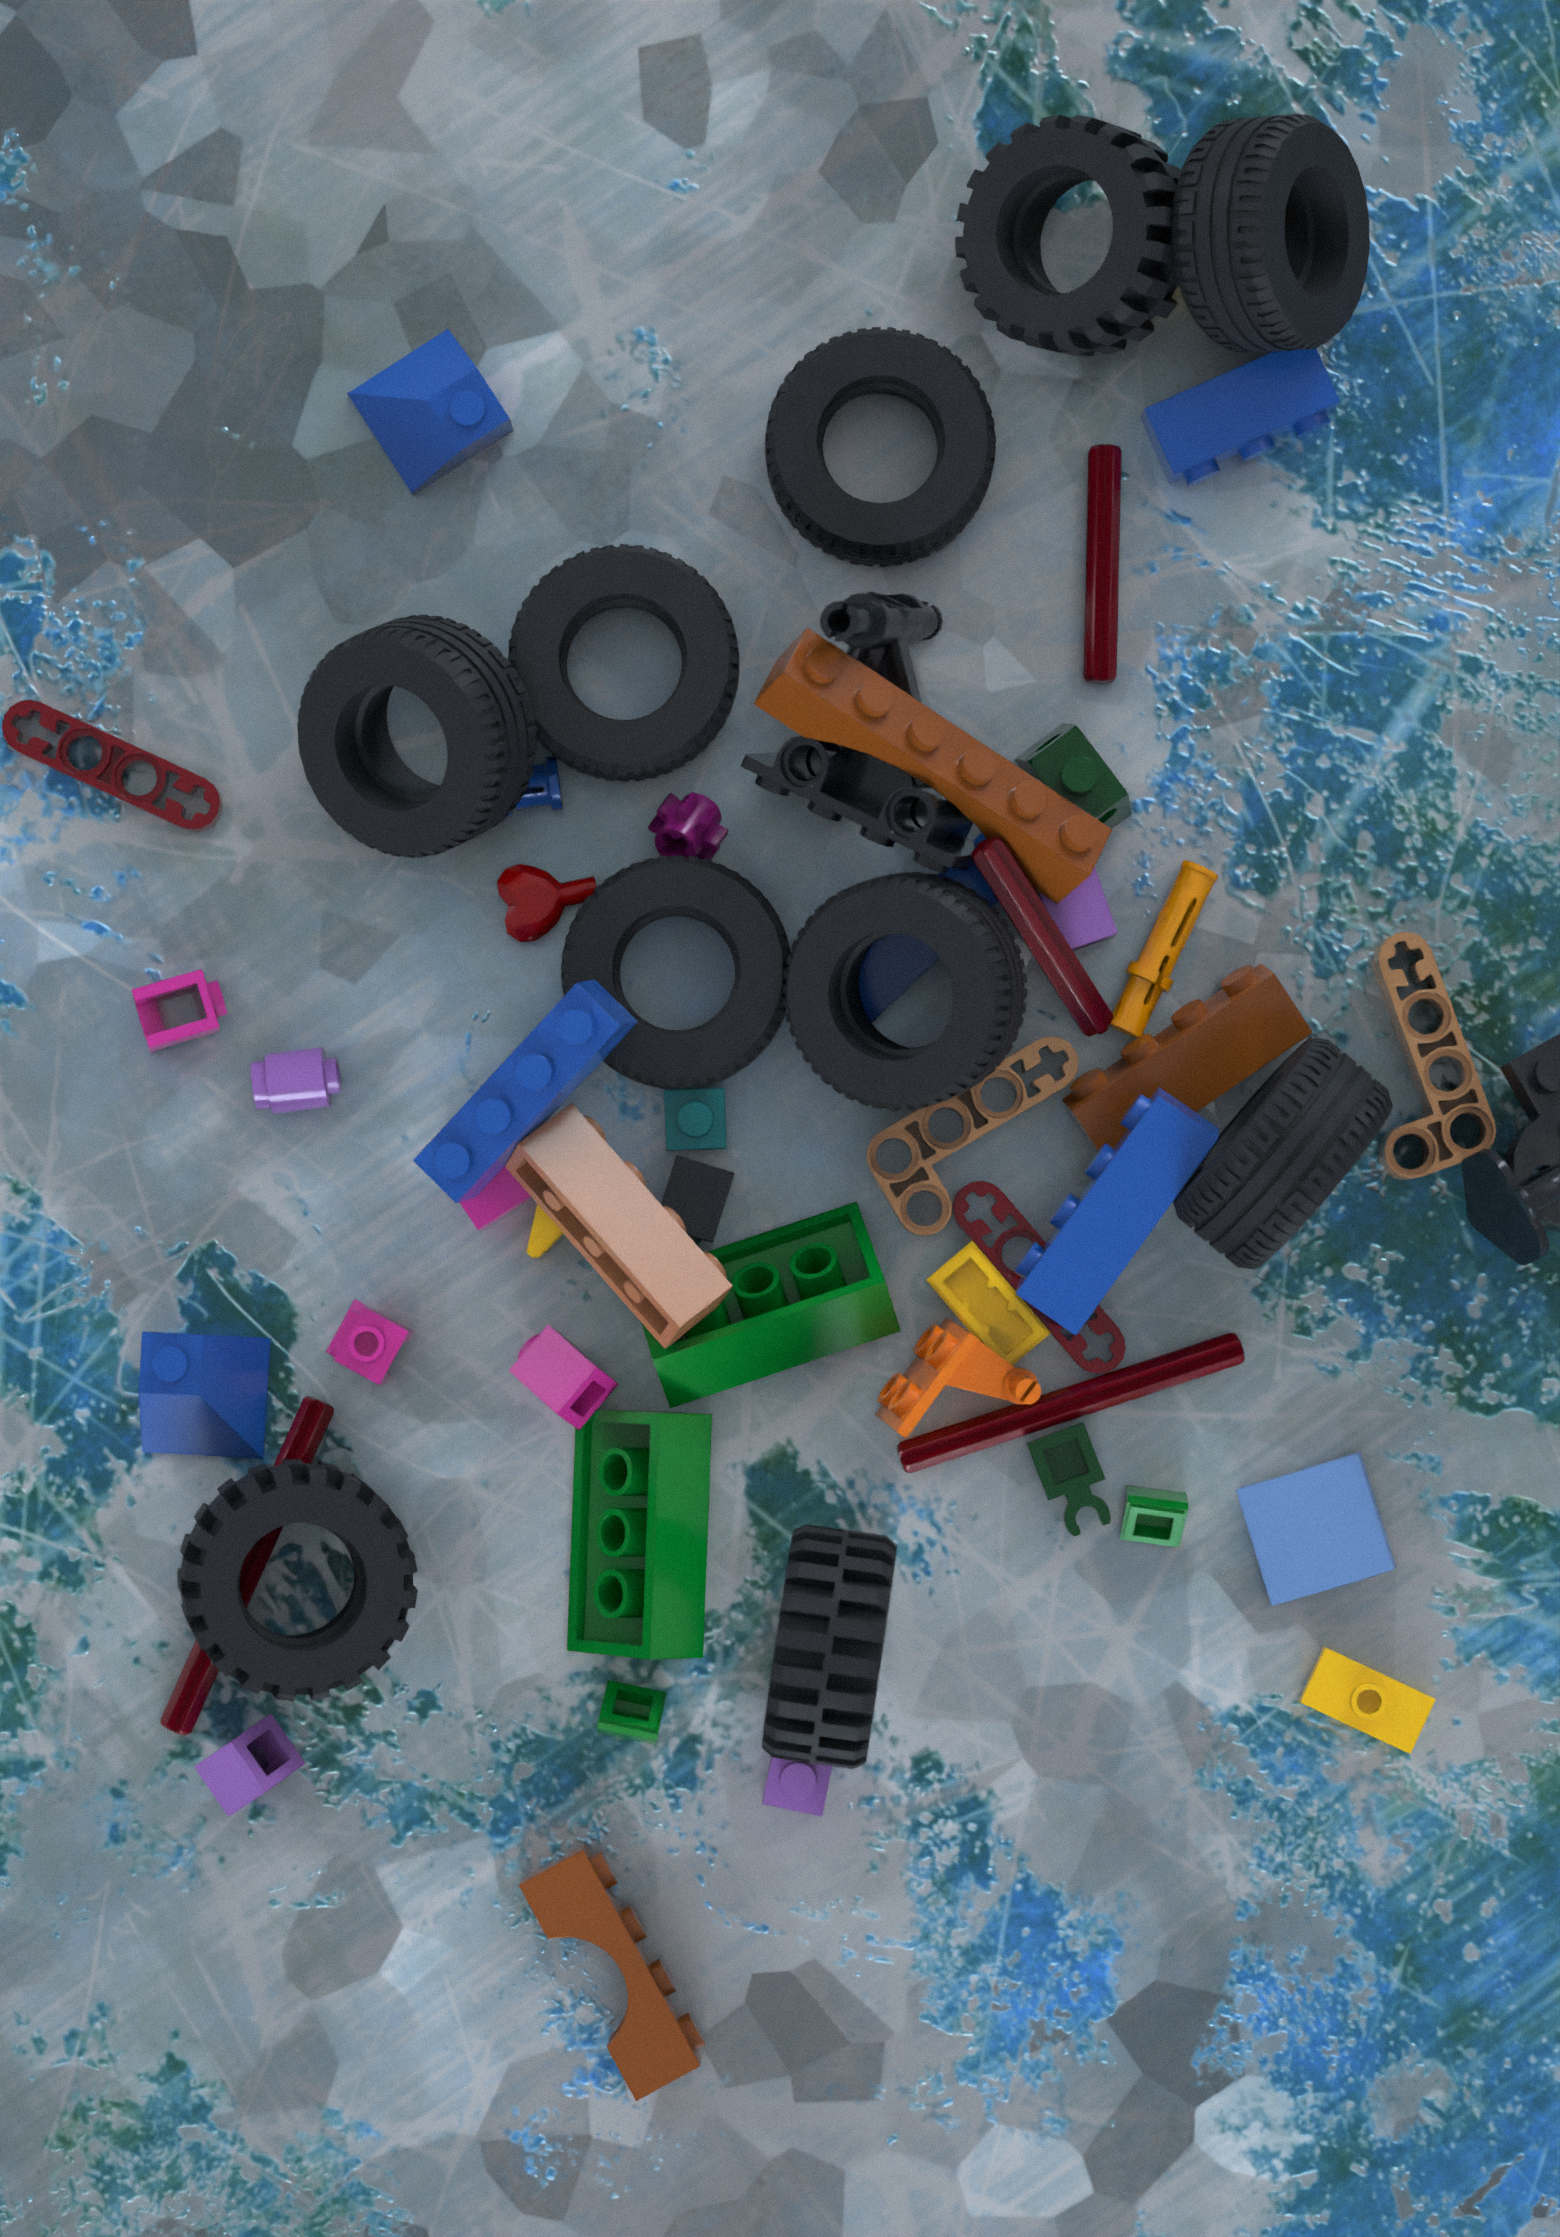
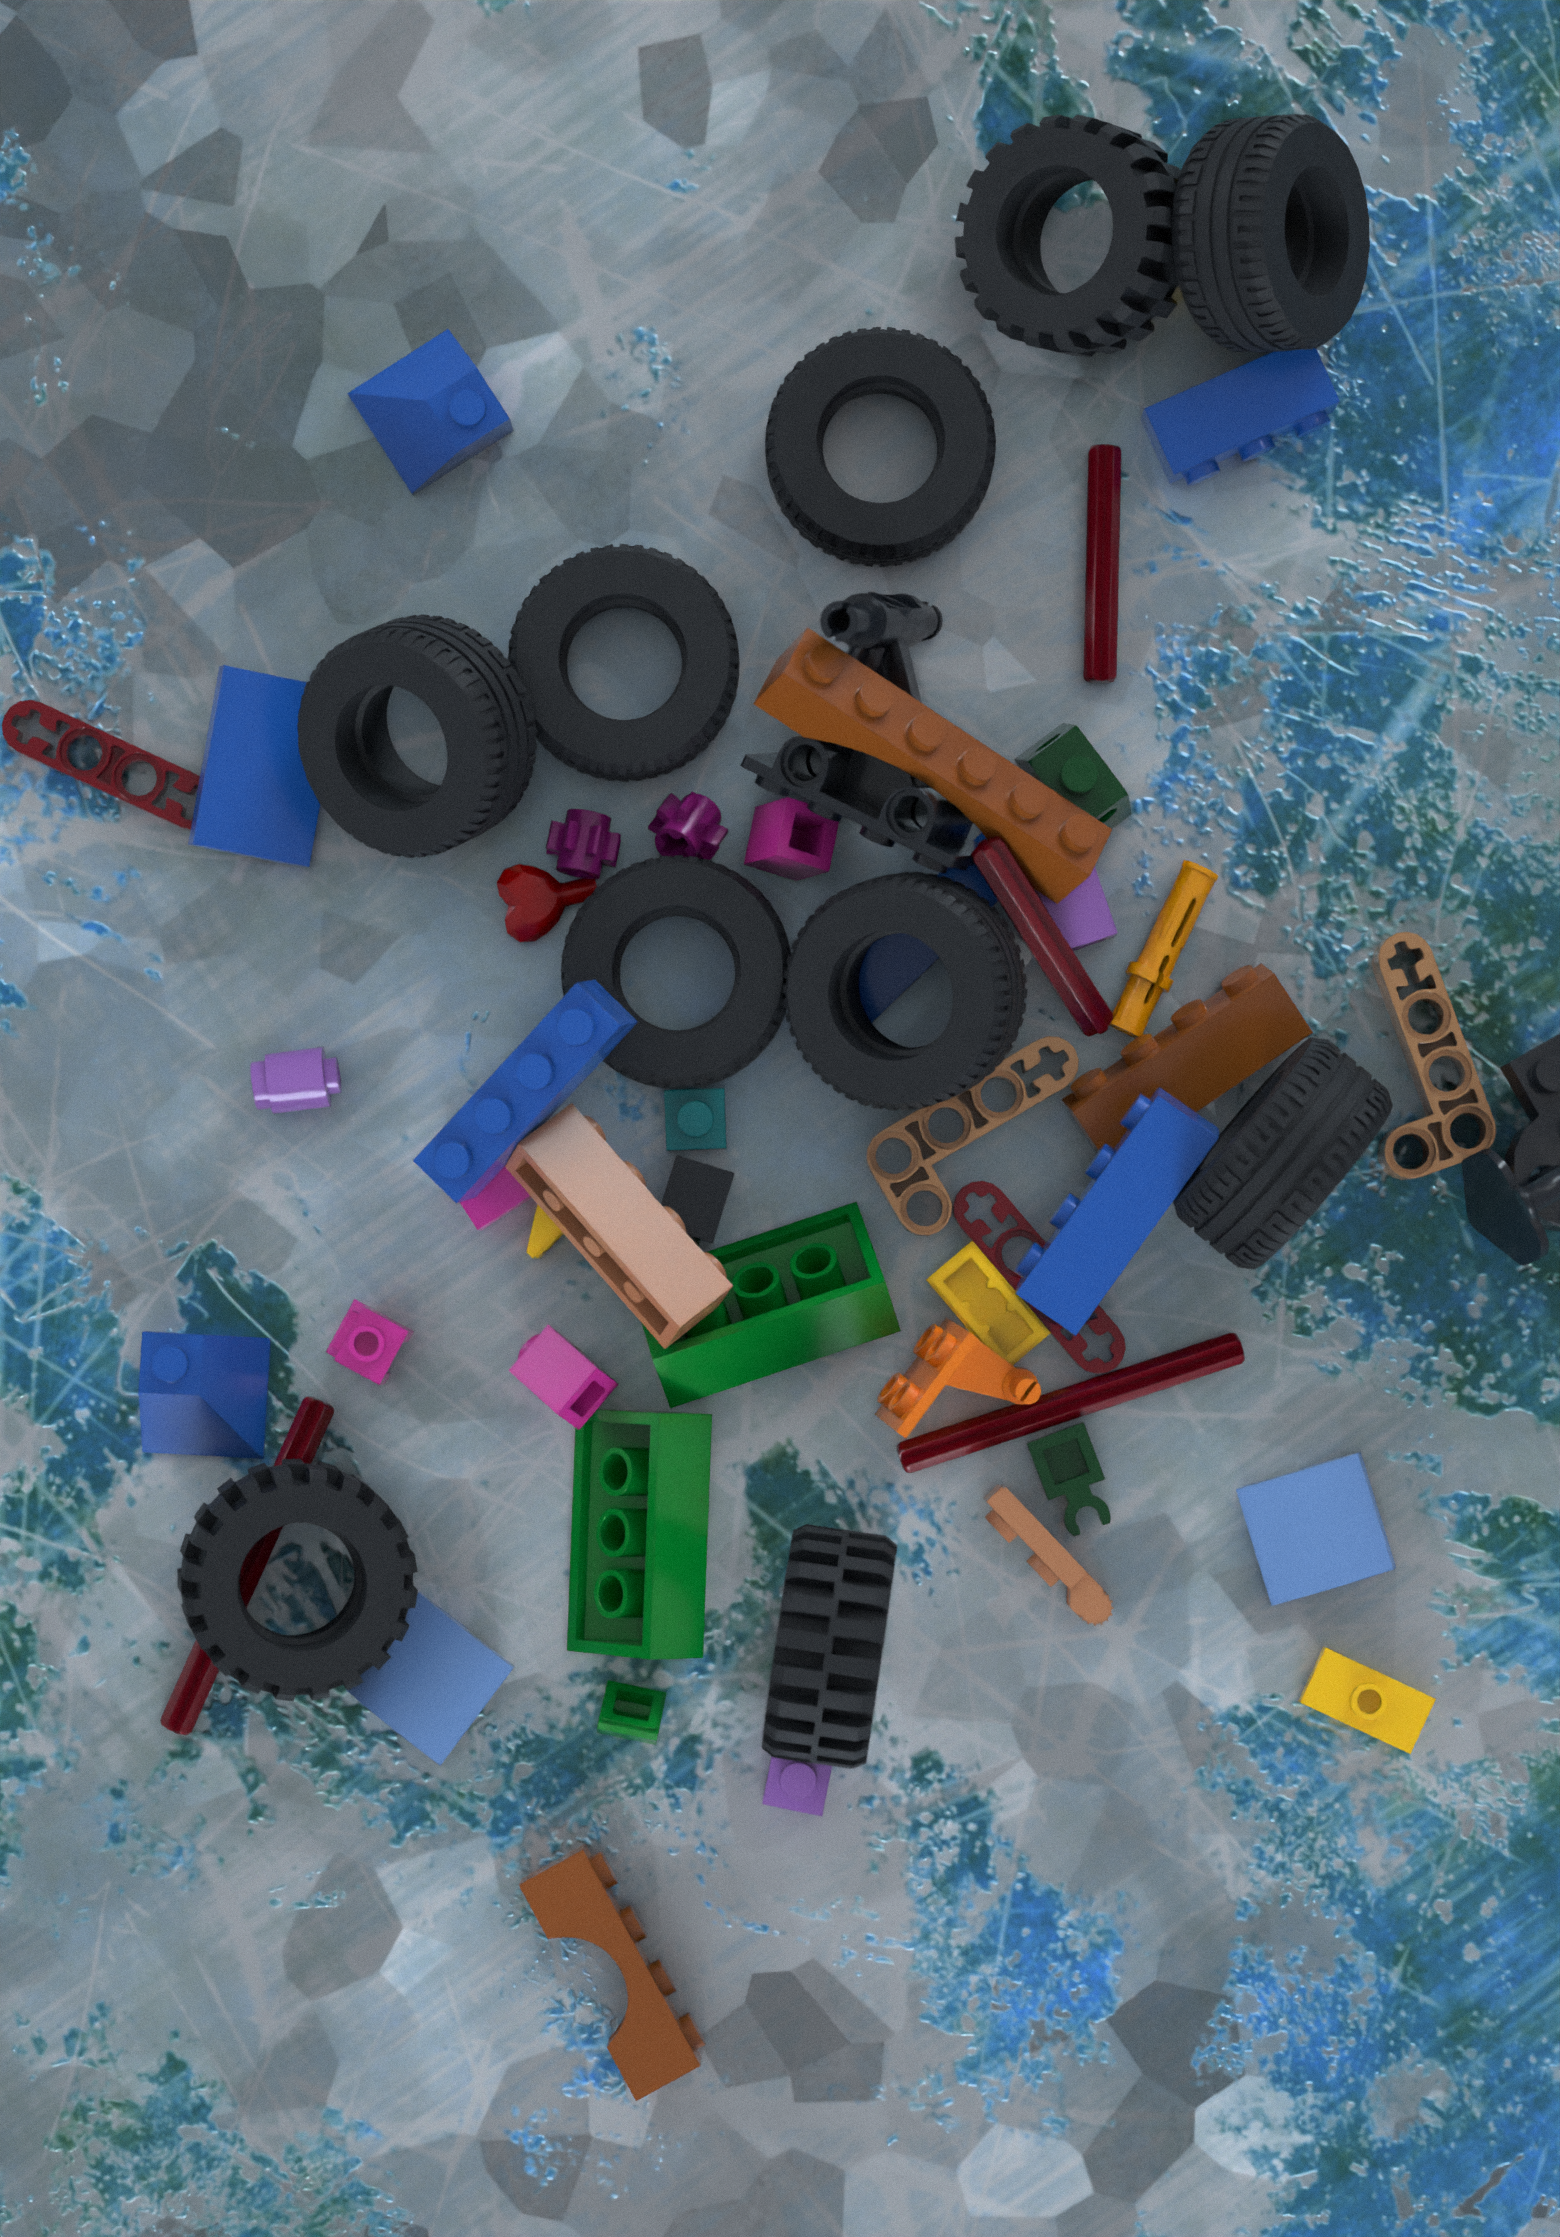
(178, 1009): dark pink window -> none
(249, 1765): medium lavender brick -> none
(252, 775): none -> blue tile
(433, 1681): none -> medium blue slope
(543, 787): blue bush -> none
(583, 844): none -> magenta gear
(790, 840): none -> dark pink brick
(1050, 1557): none -> nougat hinge
(1153, 1516): green slope -> none

